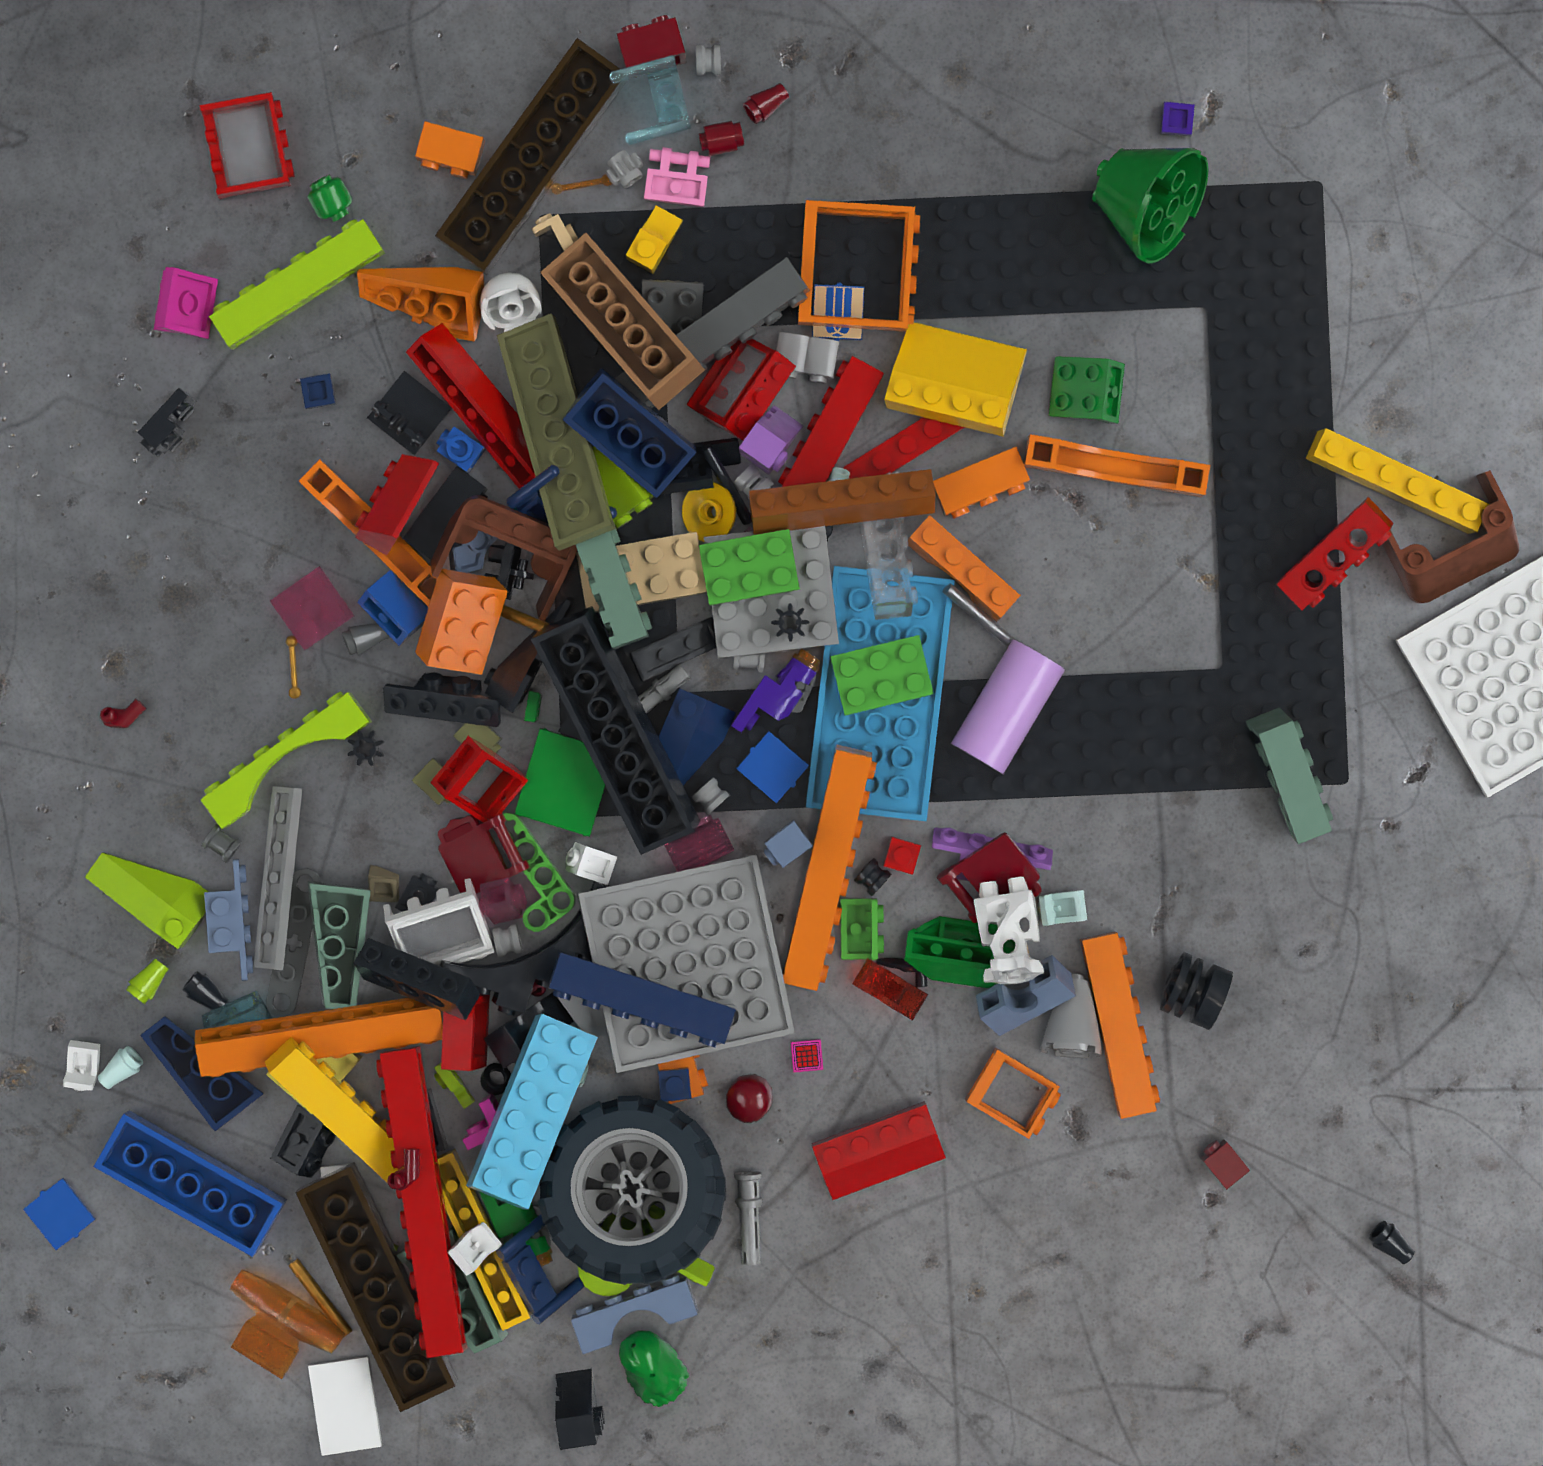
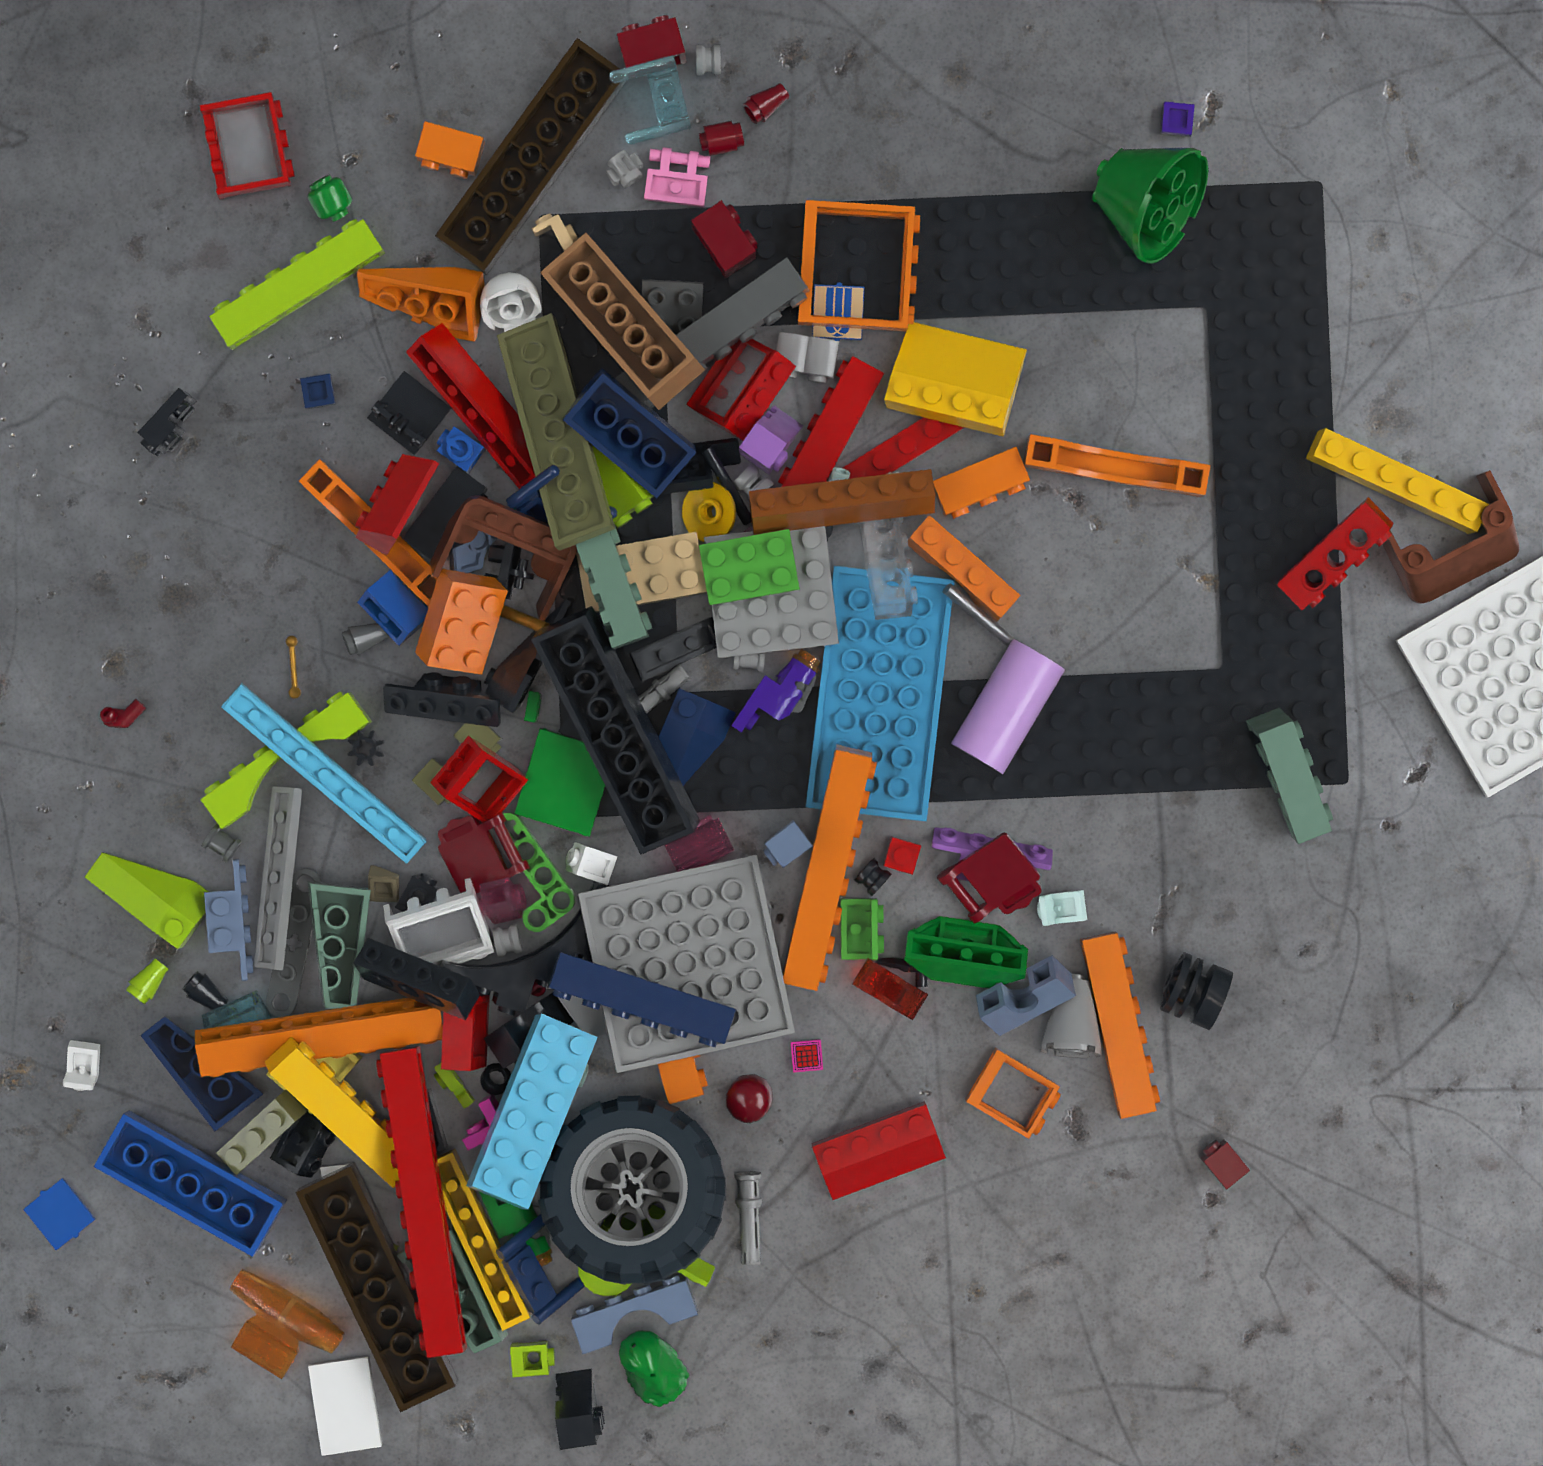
(122, 1065): light aqua cone -> none
(185, 303): dark pink bracket -> none
(261, 1131): none -> olive arch
(312, 608): clear pink plate -> none
(319, 1296): pearl gold bar -> none
(323, 773): none -> medium azure tile
(408, 1172): dark red arm -> none
(474, 1247): white bracket -> none
(523, 1366): none -> lime brick
(557, 188): clear orange hinge -> none
(653, 239): yellow arch -> none
(674, 1084): dark blue plate -> none
(710, 796): light grey wheel -> none
(724, 239): none -> dark red brick
(772, 767): blue piece -> none
(790, 613): black gear -> none
(881, 675): bright green plate -> none
(1007, 912): white hips -> none
(1087, 388): green bracket -> none
(1390, 1241): black cone -> none

